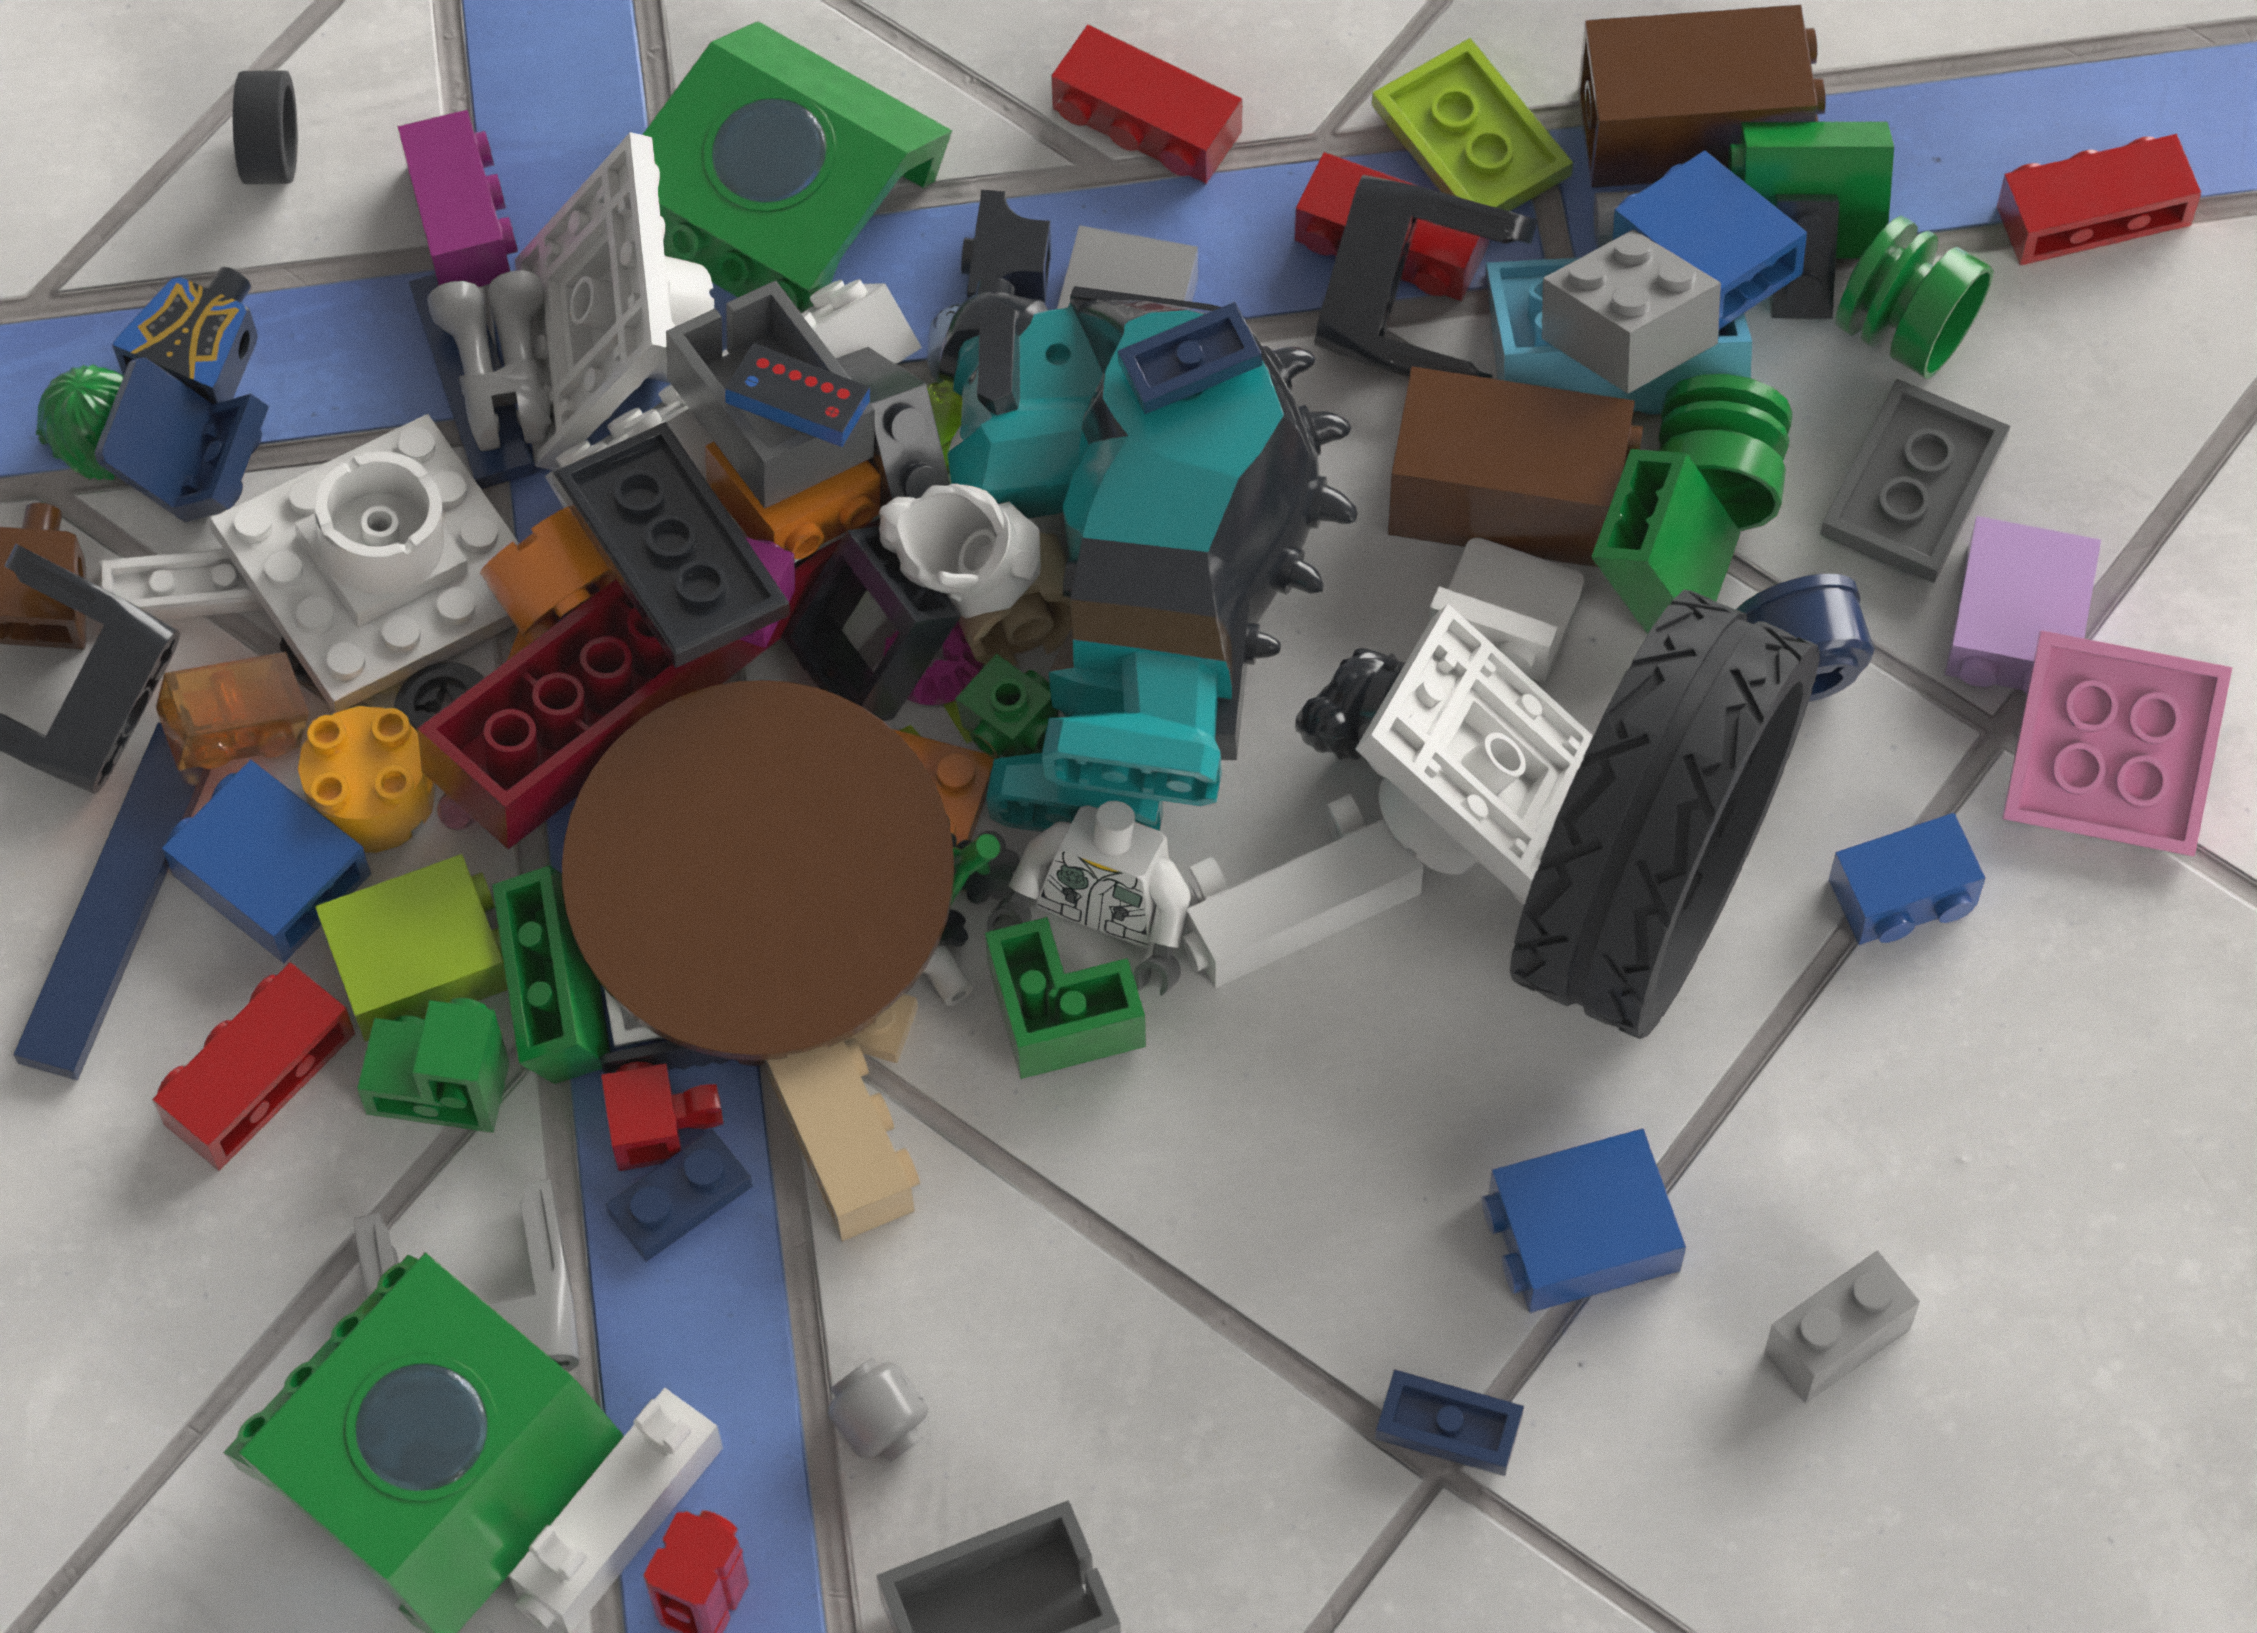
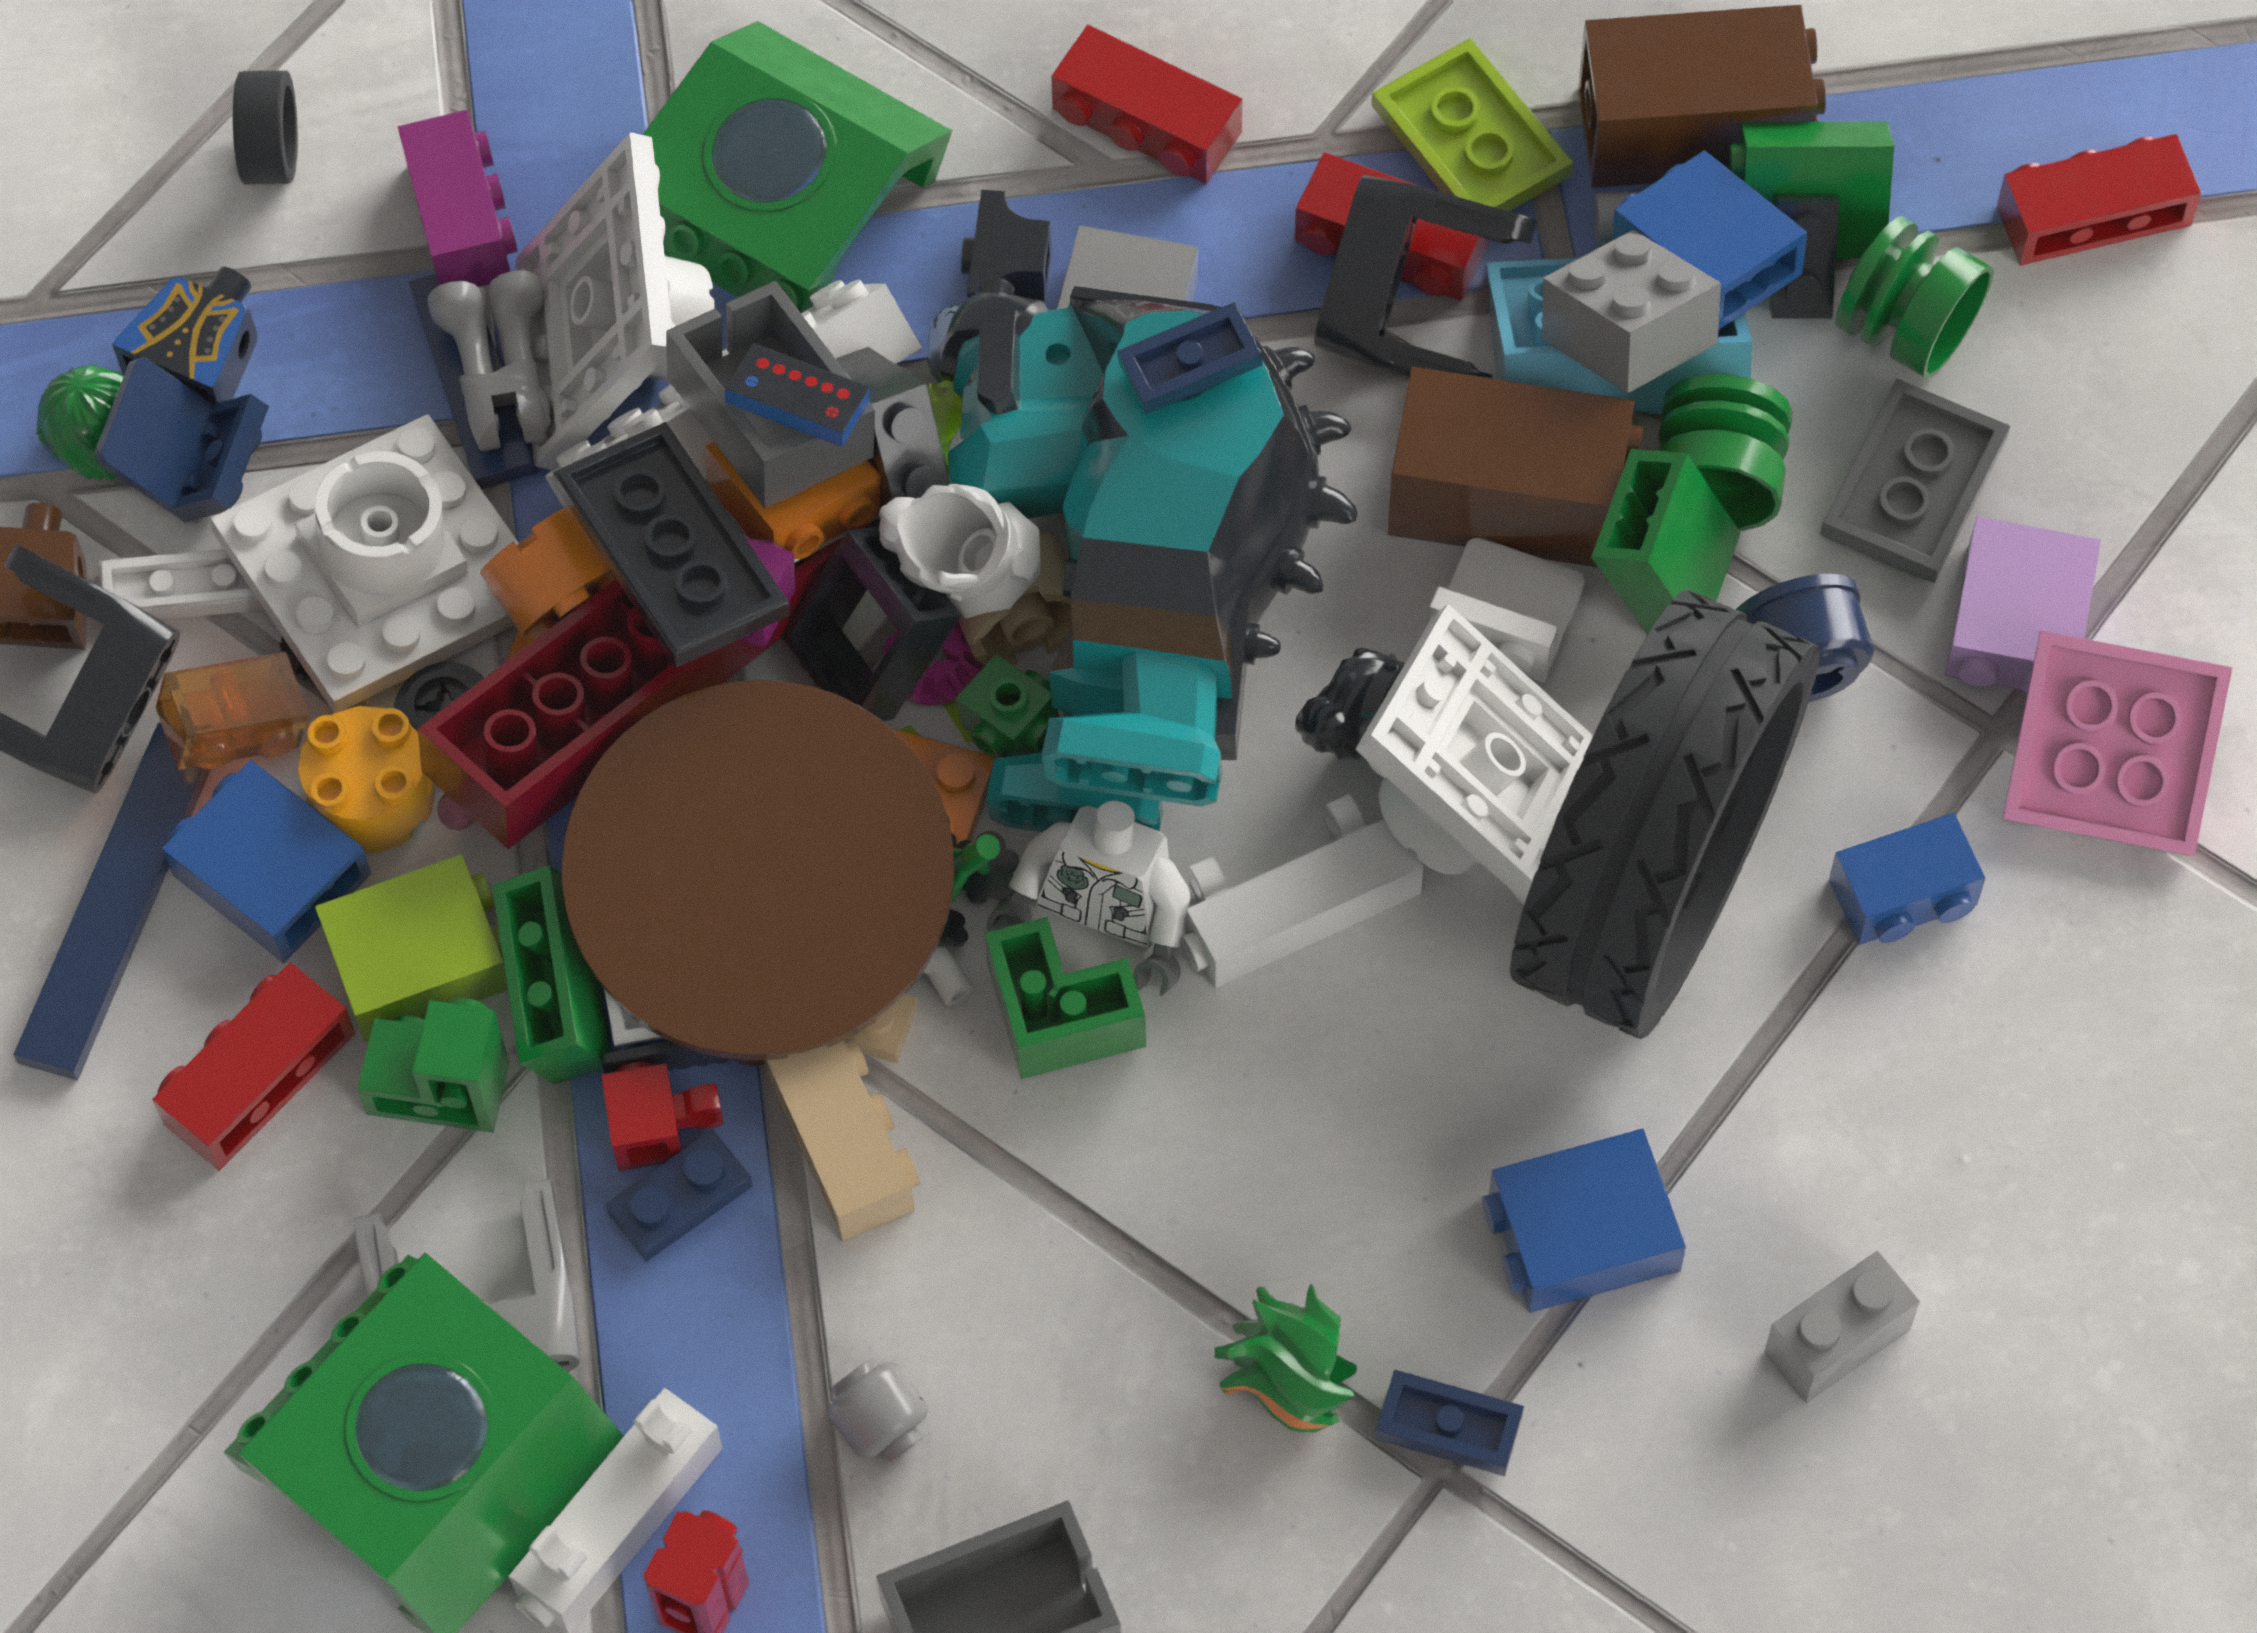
(1290, 1361): none -> green hair

